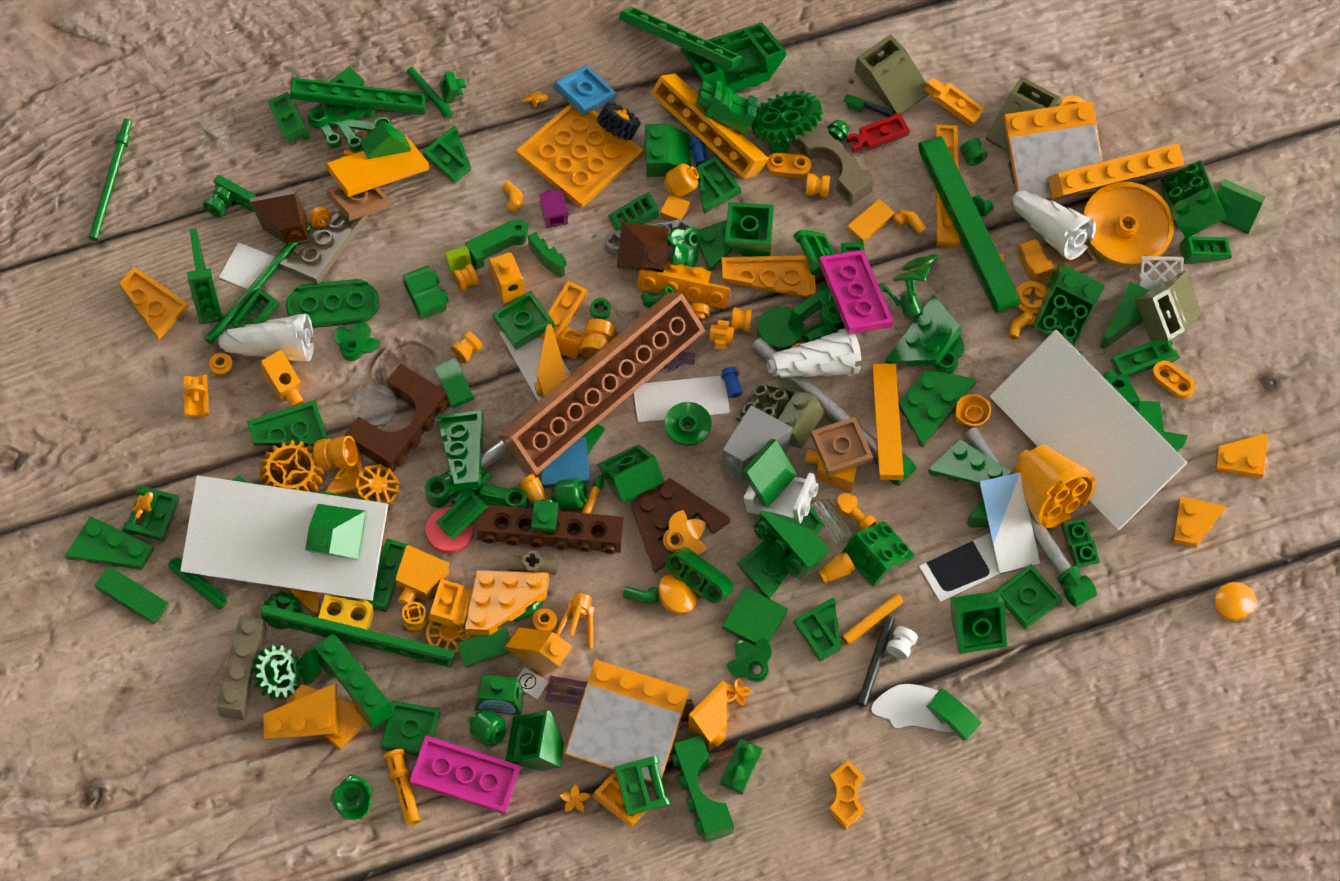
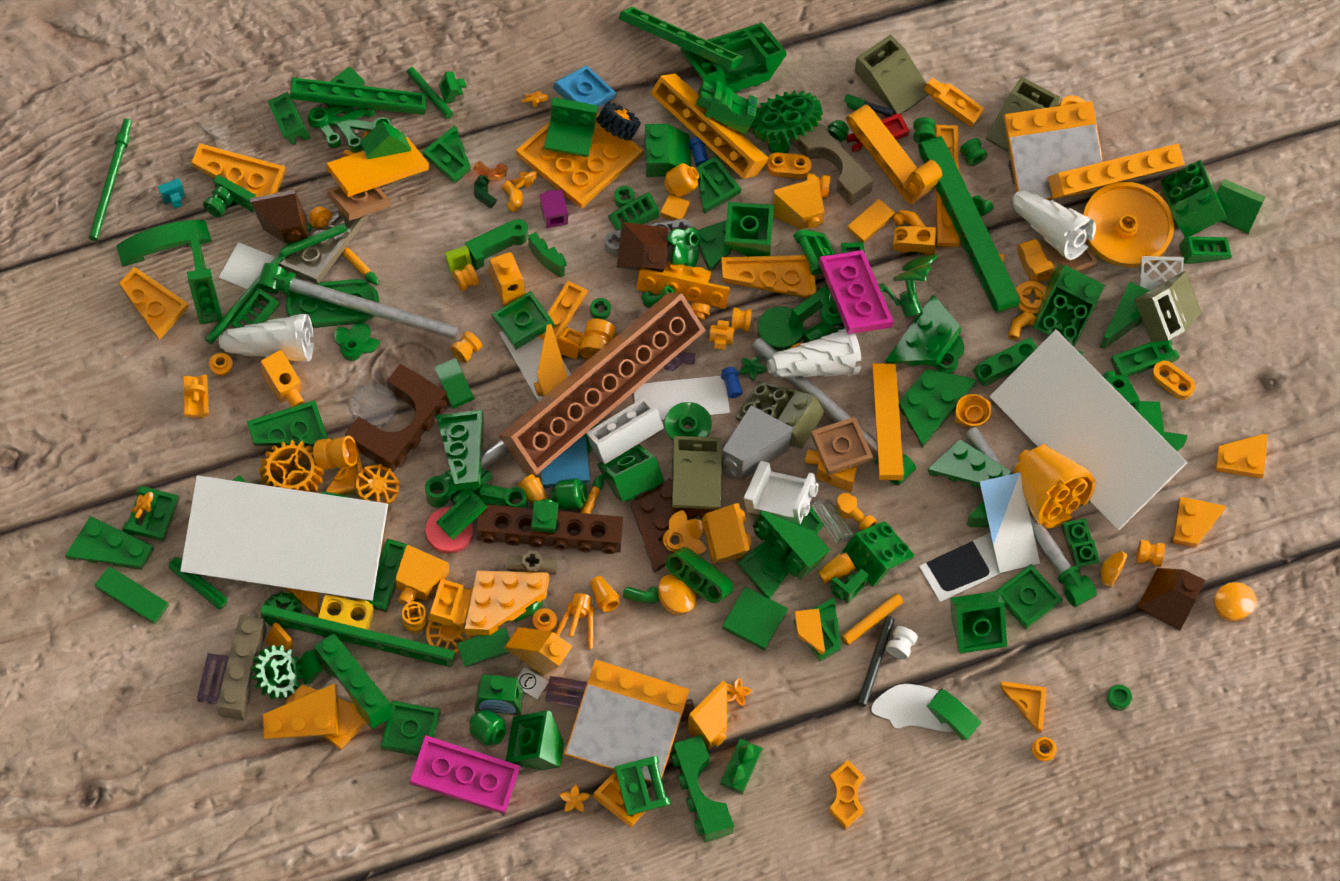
(160, 238): none -> green slope
(172, 192): none -> teal tile
(201, 694): none -> tile
(249, 173): none -> light orange wing
(275, 278): none -> flat silver piece
(278, 636): none -> light orange slope
(312, 240): none -> green bar
(336, 531): green slope -> none
(352, 797): green hair -> none
(360, 266): none -> light orange piece
(400, 777): light orange pin -> none
(424, 292): green brick -> none
(481, 191): none -> dark green arm
(492, 174): none -> clear orange arm
(525, 179): none -> light orange plant
(571, 127): none -> green bracket
(604, 594): none -> light orange cone
(623, 190): none -> green bush
(624, 430): none -> white brick
(696, 472): none -> olive slope
(726, 534): none -> light orange slope
(749, 657): green plate -> none
(752, 367): none -> green plant
(769, 472): tile -> none
(799, 204): none -> light orange slope
(810, 629): none -> light orange tile
(851, 587): none -> green bracket
(909, 180): none -> light orange beam
(915, 239): none -> light orange leg
(923, 129): none -> green wheel
(1004, 362): none -> green leg
(1028, 700): none -> light orange tile
(1047, 743): none -> light orange plate
(1112, 567): none -> light orange hat
(1119, 697): none -> green tile
(1152, 553): none -> light orange wheel
(1171, 596): none -> reddish brown slope

